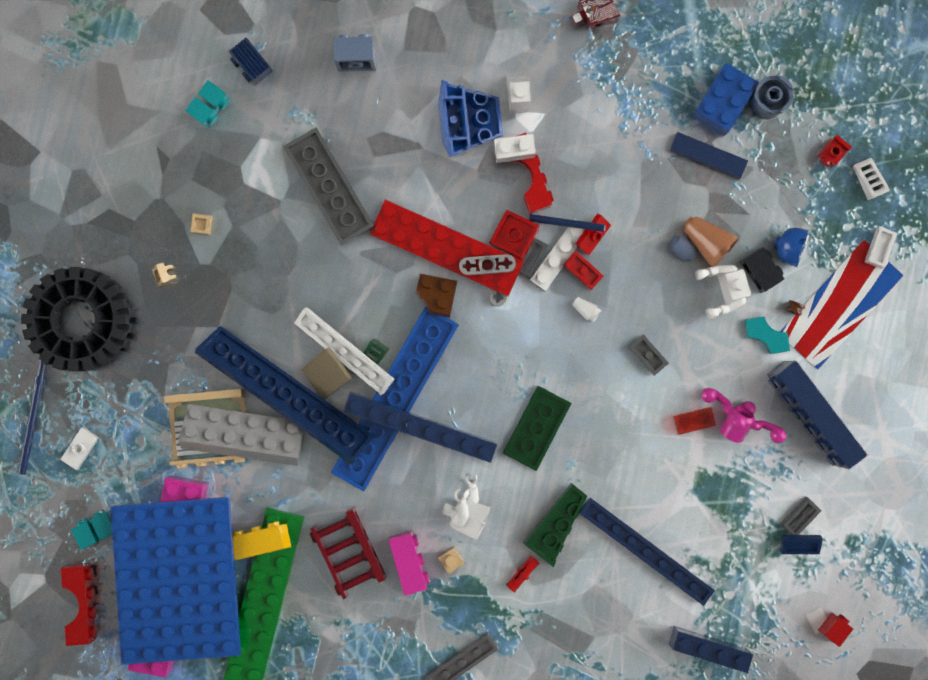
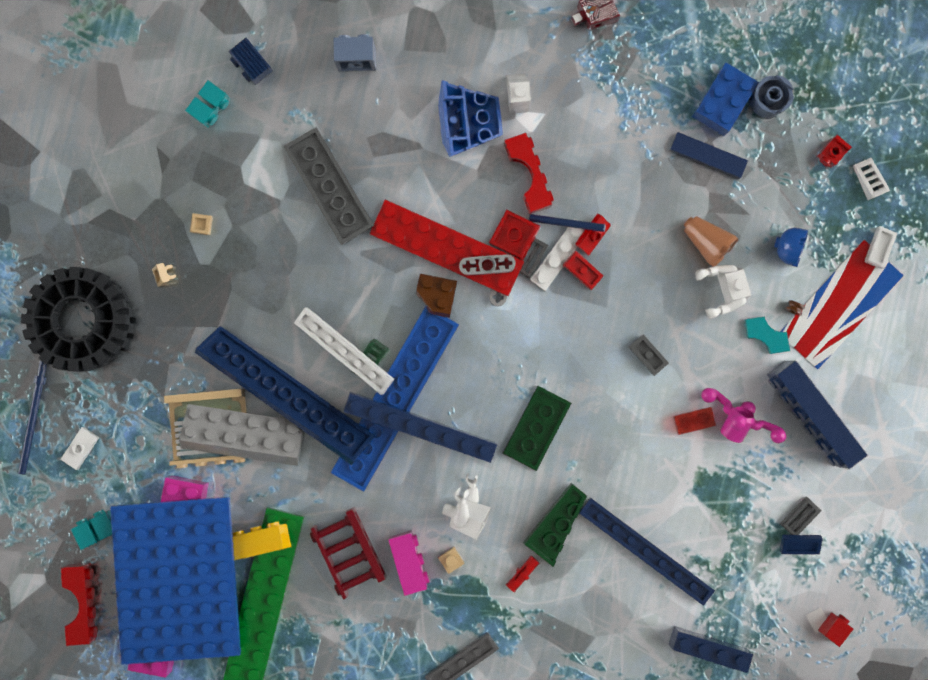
(326, 373): dark tan tile -> none
(514, 148): white brick -> none
(586, 309): white cone -> none
(683, 248): sand blue brick -> none
(762, 269): black brick -> none

